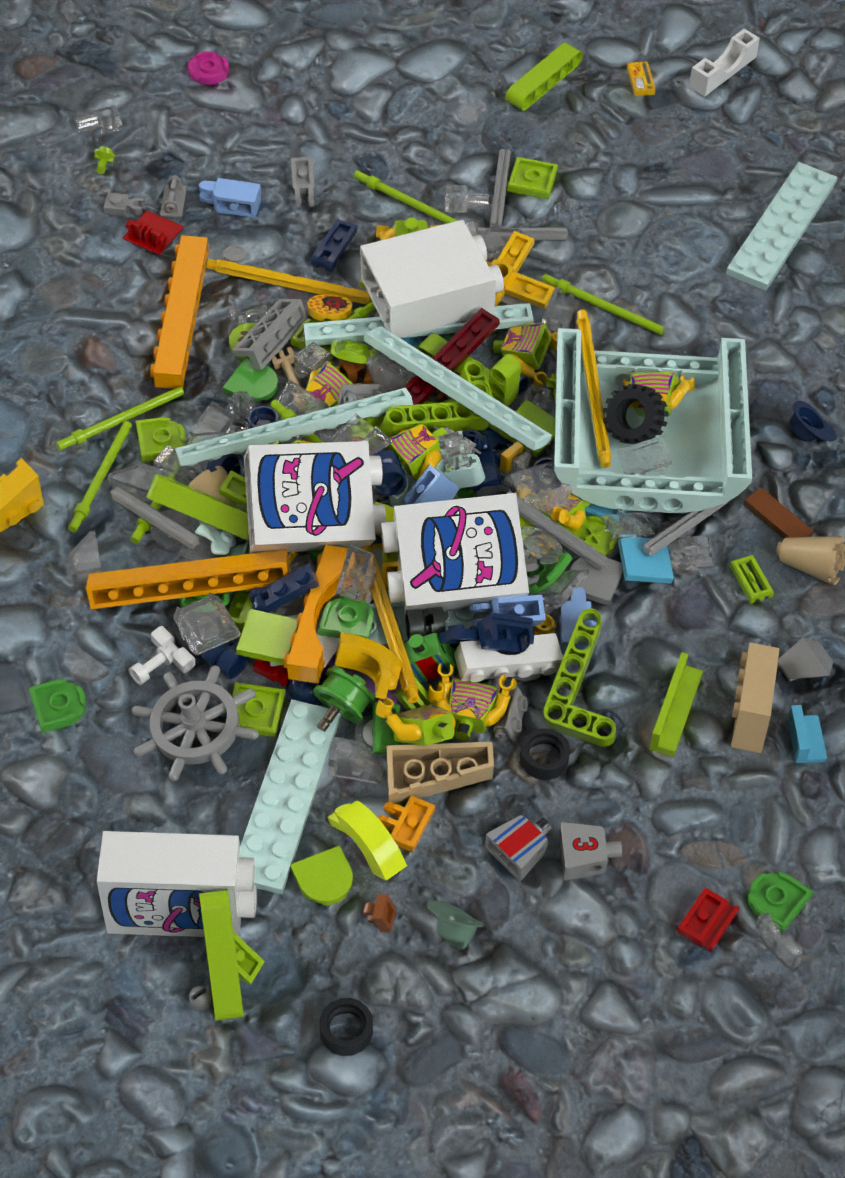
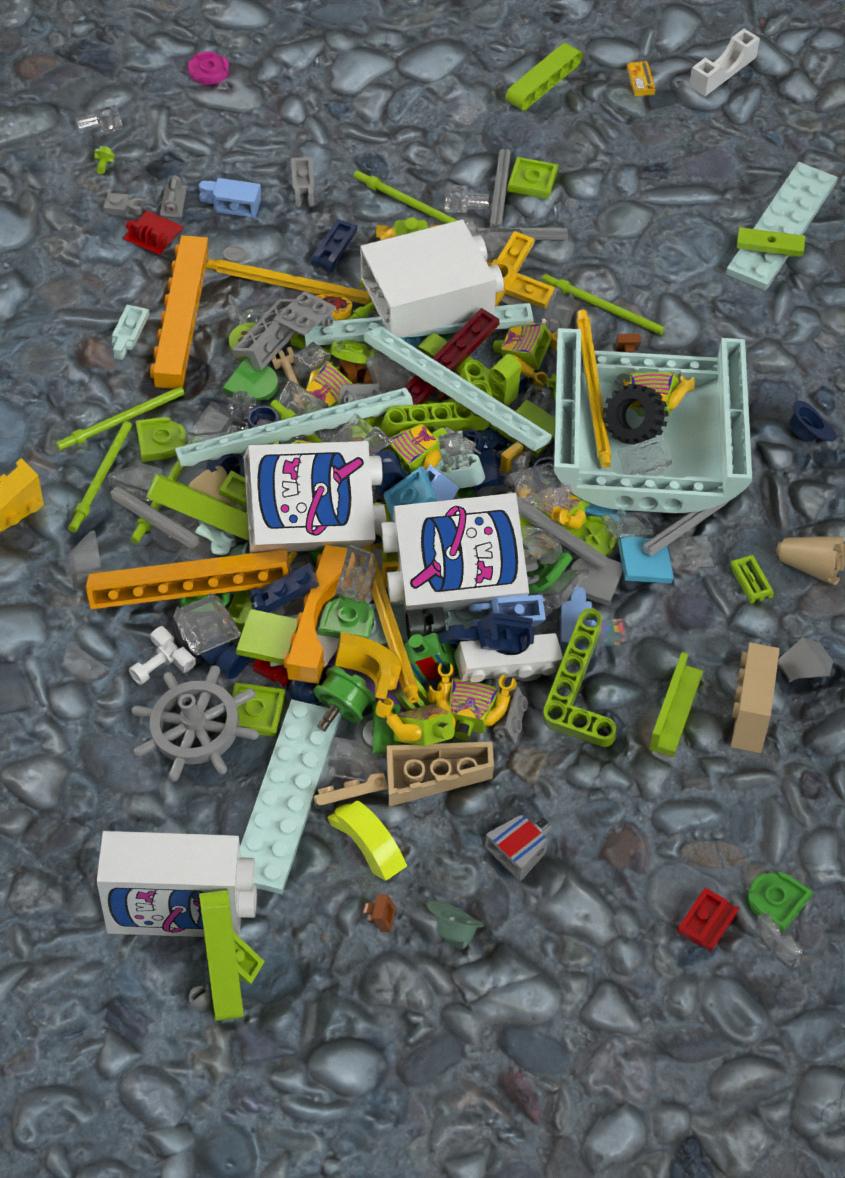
(57, 704): bright green tile -> none
(128, 330): none -> light aqua hinge
(168, 461): clear slope -> none
(306, 314): none -> light grey hinge
(324, 876): lime tile -> none
(346, 1006): black tyre -> none
(351, 789): none -> tan hinge
(411, 490): none -> medium azure tile
(411, 822): light orange hinge -> none
(547, 737): black tyre -> none
(549, 623): yellow plate -> none
(585, 850): light grey torso -> none
(613, 632): none -> clear tile
(628, 342): none -> dark orange tile
(770, 242): none -> lime tile
(776, 515): dark orange tile -> none
(806, 736): medium azure panel -> none

